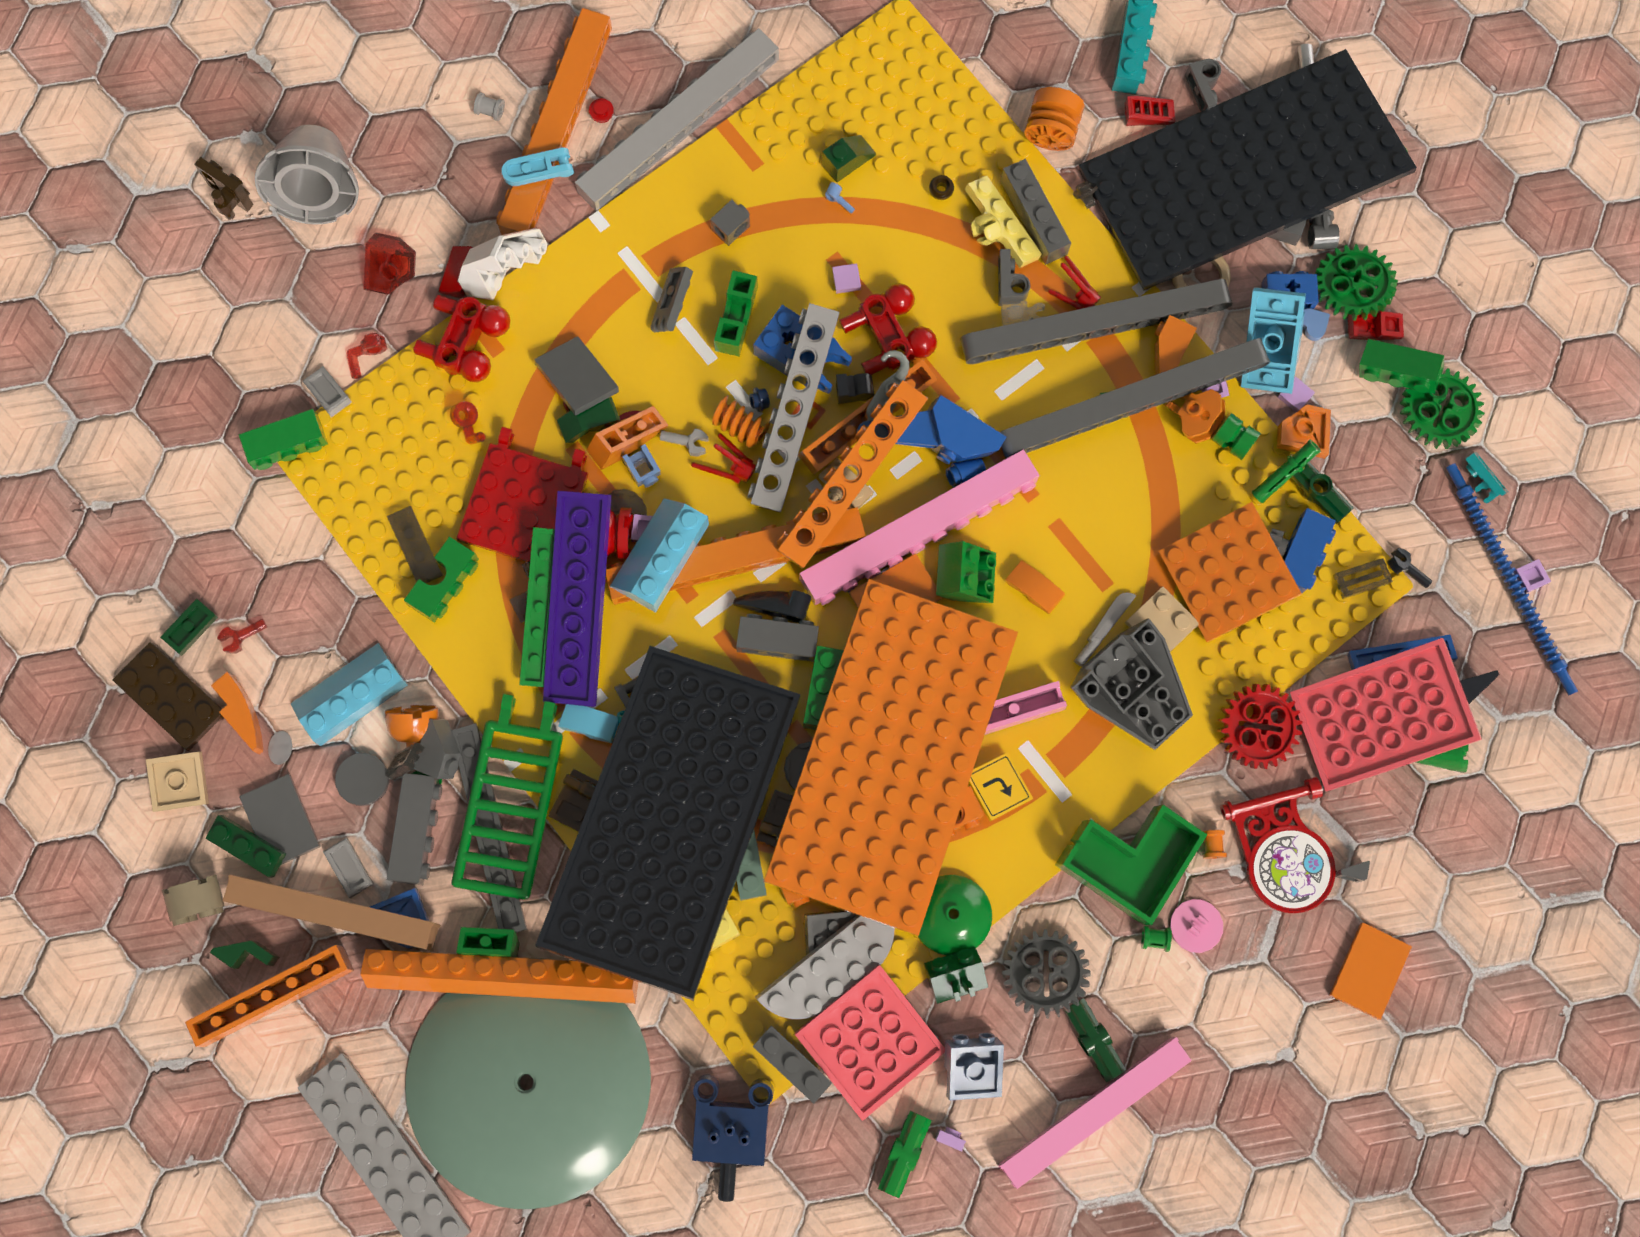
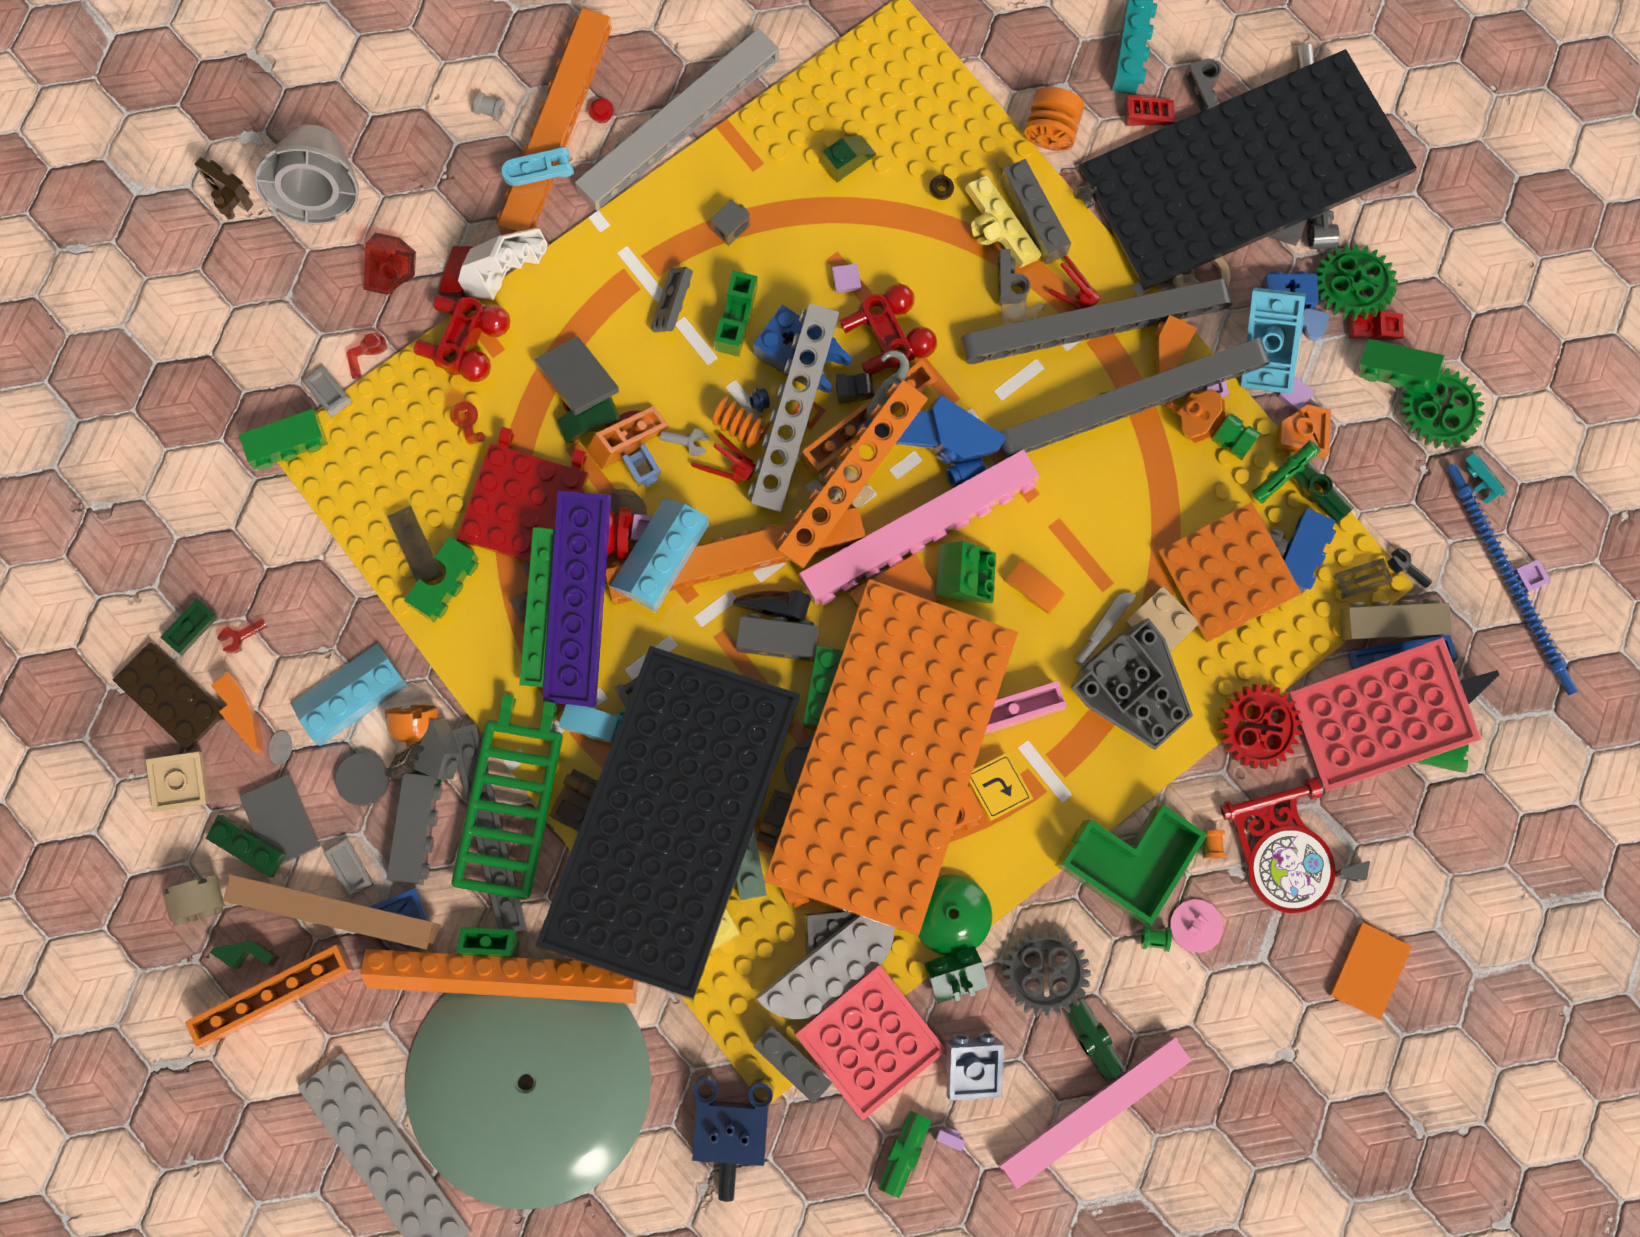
(832, 194): medium blue hand -> none
(1396, 620): none -> dark tan brick

